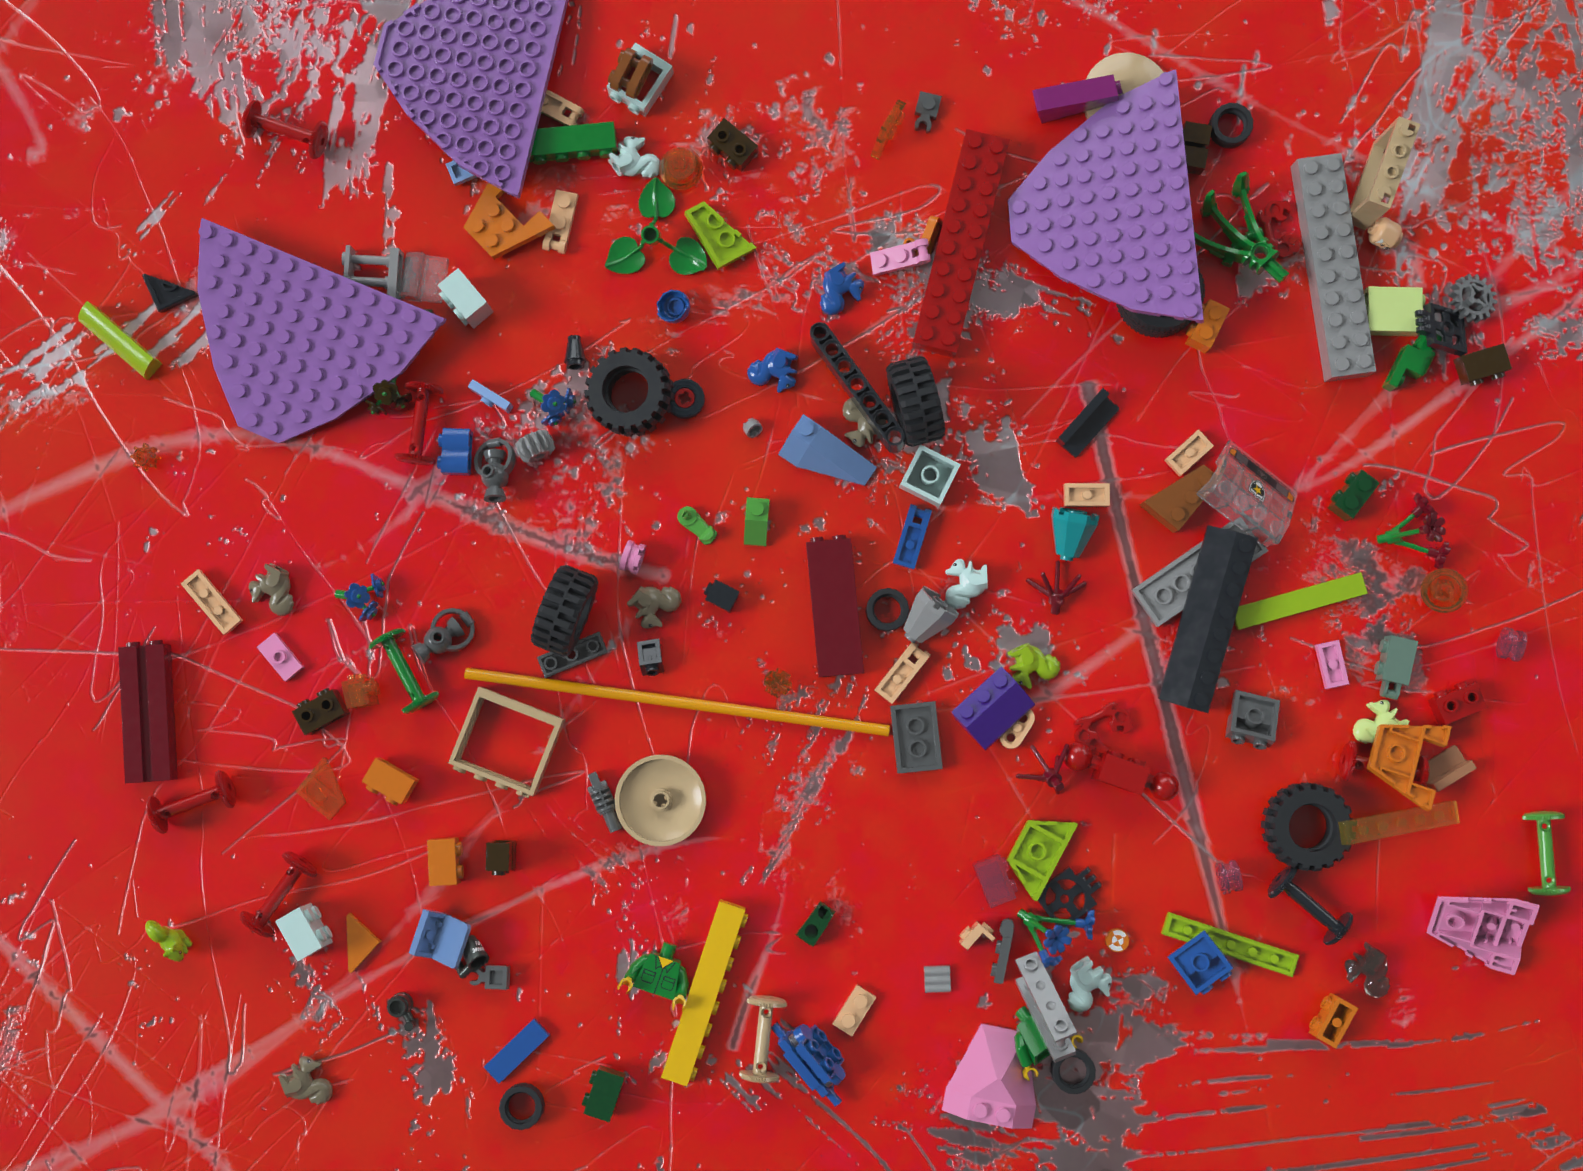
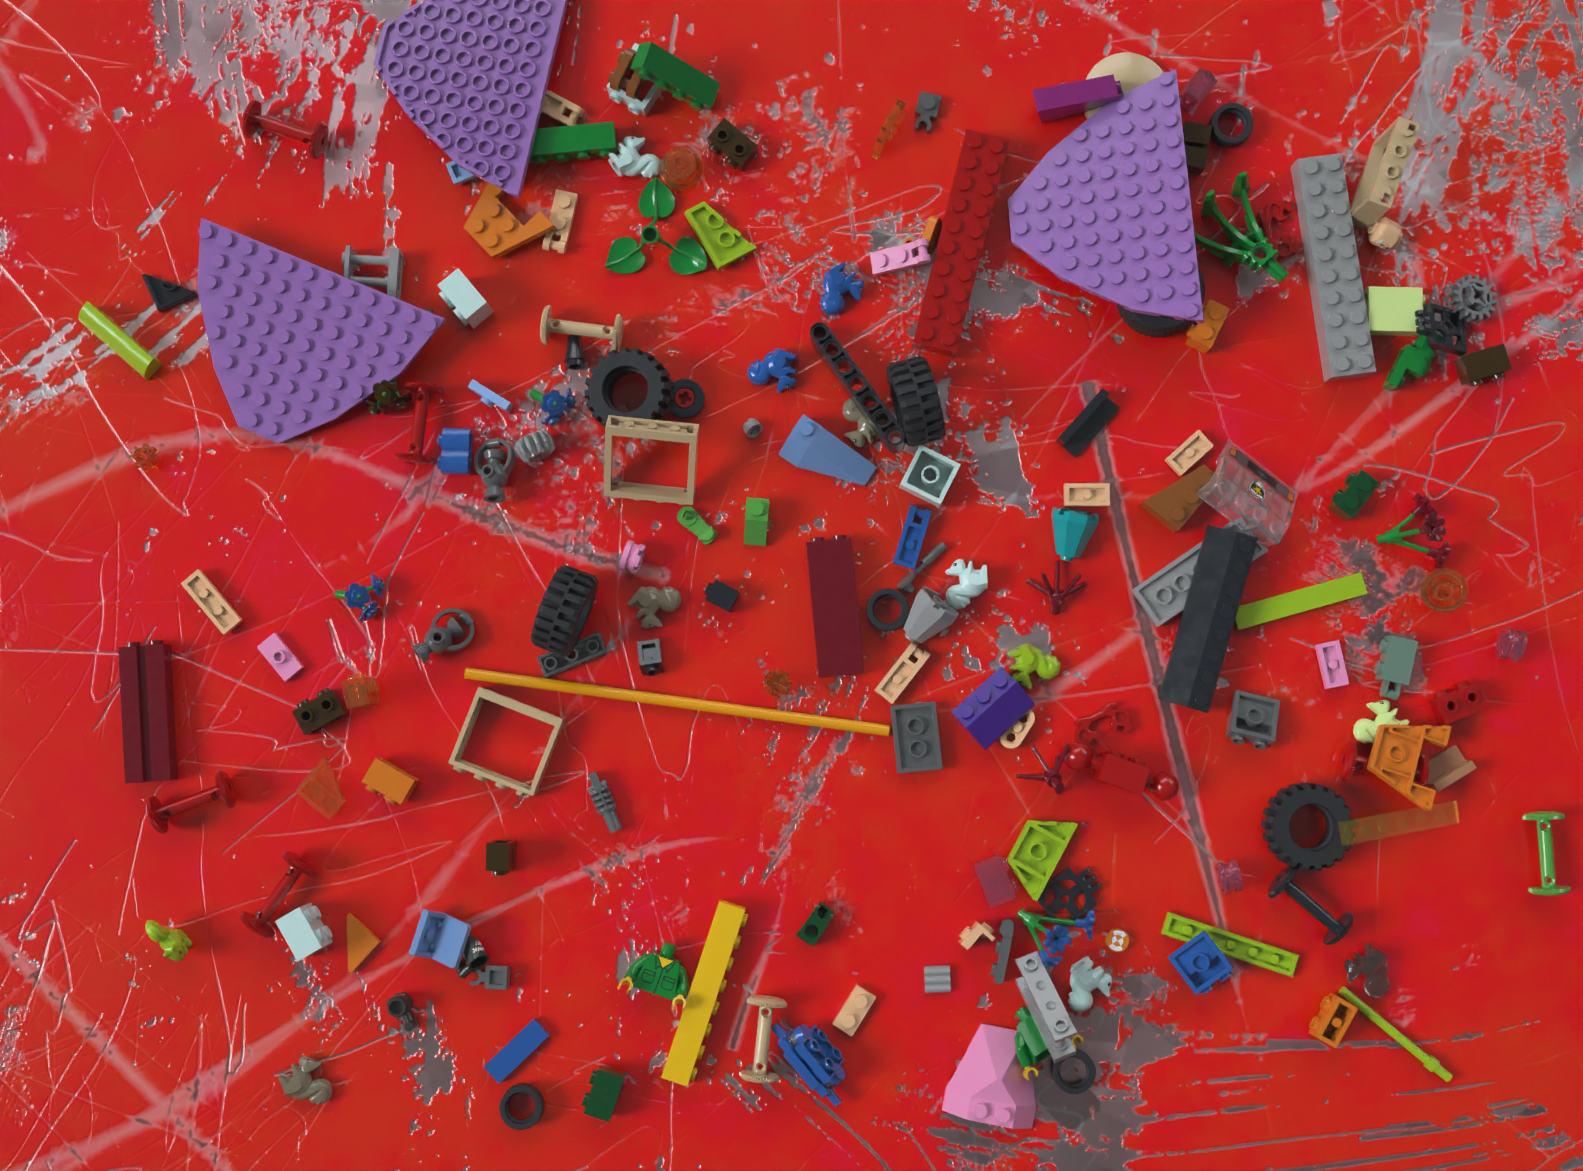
(277, 586): dark tan animal -> none
(403, 670): green hose -> none
(422, 276): clear brick -> none
(445, 861): orange brick -> none
(581, 329): none -> tan hose
(656, 431): none -> tan window
(660, 800): tan dish -> none
(673, 306): blue hair -> none
(675, 76): none -> green brick
(905, 583): none -> dark grey piece
(1197, 90): none -> clear pink brick
(1429, 1062): none -> lime bar
(1484, 928): bright pink wedge -> none

